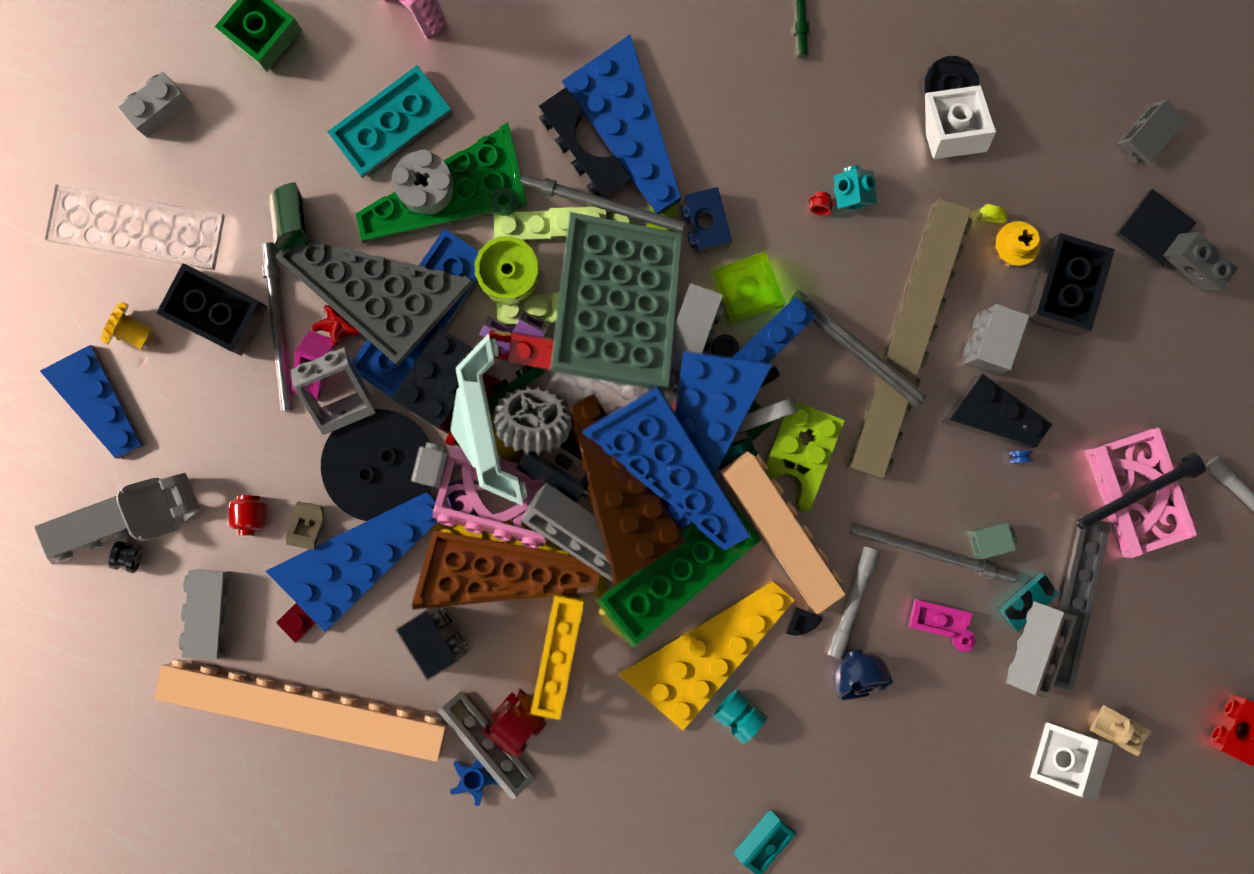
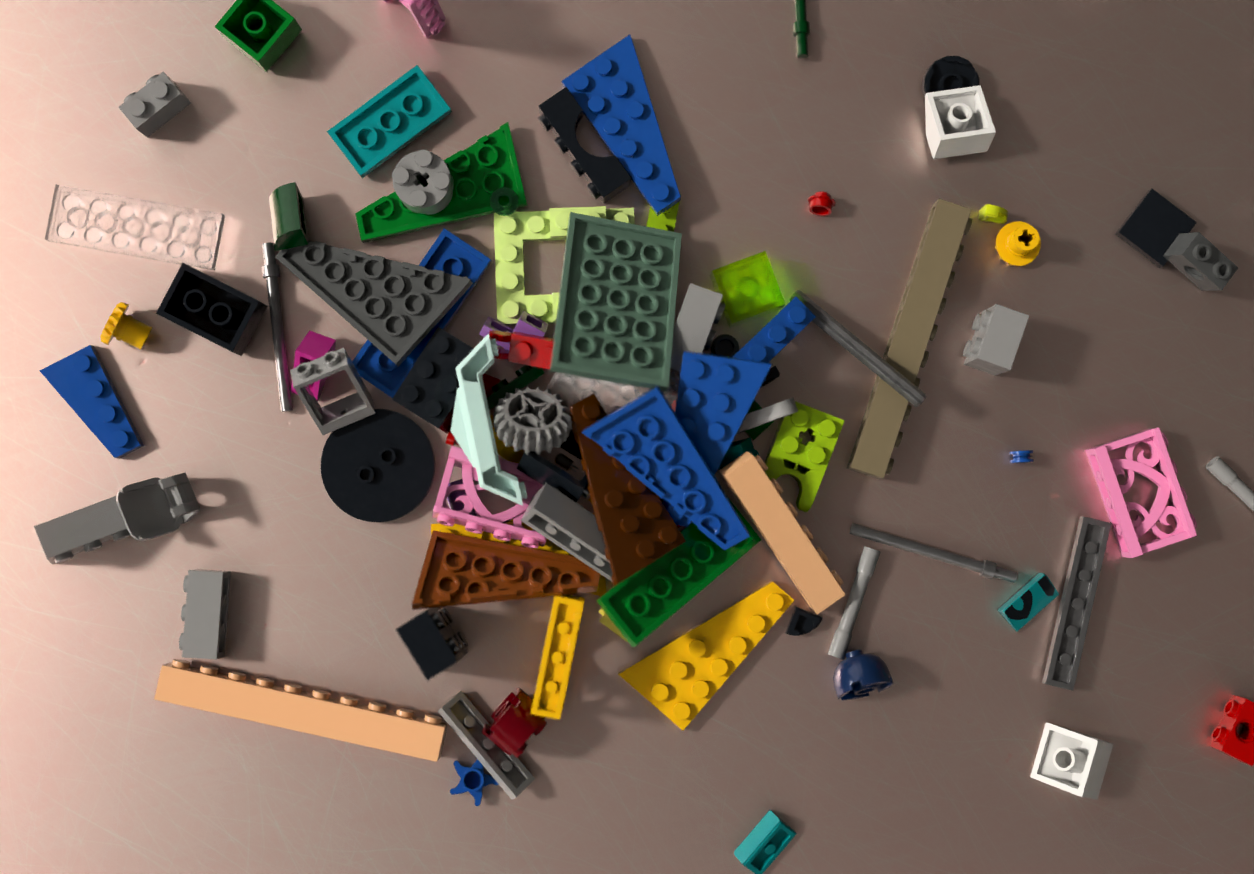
(125, 557): black wheel -> none
(247, 514): red head -> none
(296, 623): dark red plate -> none
(306, 525): dark tan bracket -> none
(335, 326): red animal -> none
(347, 566): blue wing -> none
(430, 465): light grey brick -> none
(507, 253): lime wheel -> none
(550, 188): flat silver bar -> none
(706, 204): dark blue brick -> none
(742, 718): teal wheel -> none
(855, 188): teal brick -> none
(943, 621): dark pink hinge -> none
(993, 540): sand green brick -> none
(997, 414): black wedge -> none
(1041, 649): light grey brick -> none
(1070, 284): black brick -> none
(1120, 730): tan hips -> none
(1152, 131): dark grey hinge -> none
(1191, 466): black piece -> none

